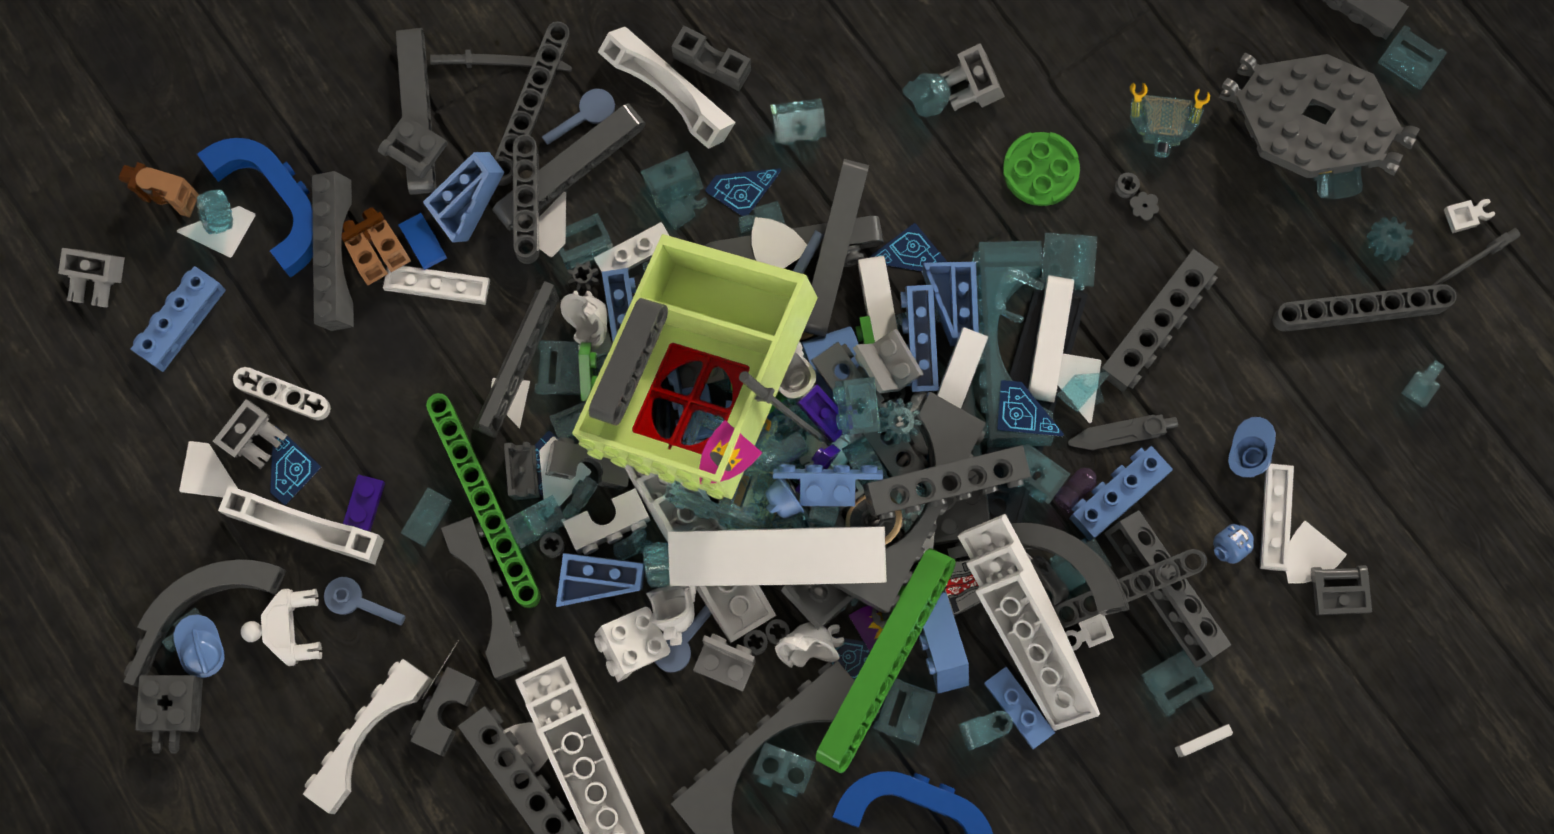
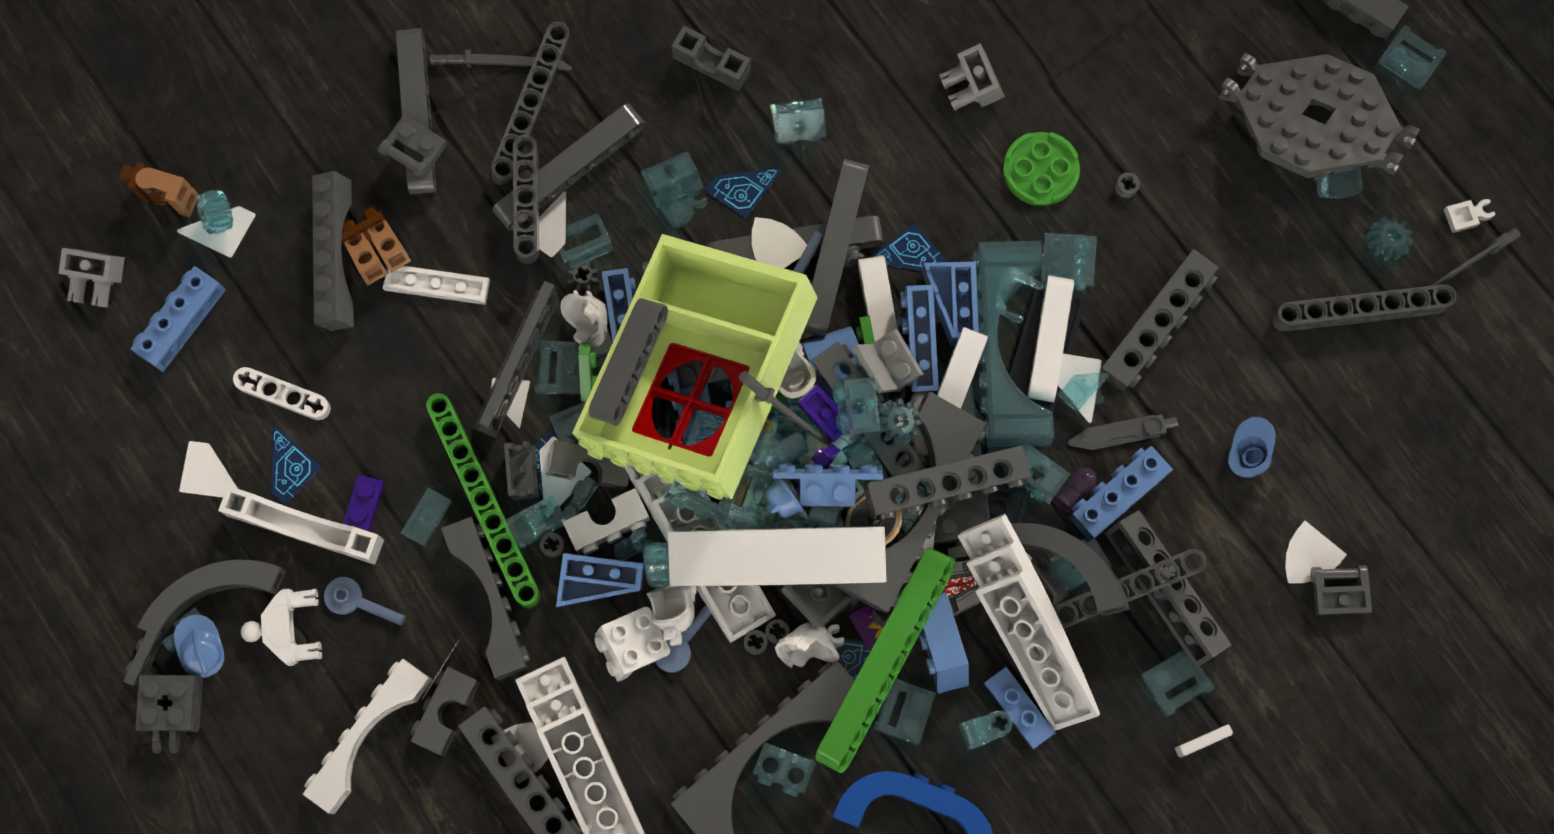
(241, 153): blue arch -> none
(241, 428): light grey brick -> none
(422, 241): blue slope -> none
(464, 195): medium blue wedge -> none
(594, 108): sand blue piece -> none
(632, 251): white plate -> none
(701, 115): white arch -> none
(725, 663): light grey bracket -> none
(742, 456): dark pink sticker -> none
(767, 211): clear light blue plate -> none
(928, 94): clear light blue cap -> none
(1022, 412): dark blue sticker -> none
(1093, 631): white plate -> none
(1147, 200): dark grey plant -> none
(1165, 119): clear light blue torso -> none
(1233, 543): medium blue head -> none
(1276, 517): white tile -> none
(1422, 386): clear light blue plate -> none

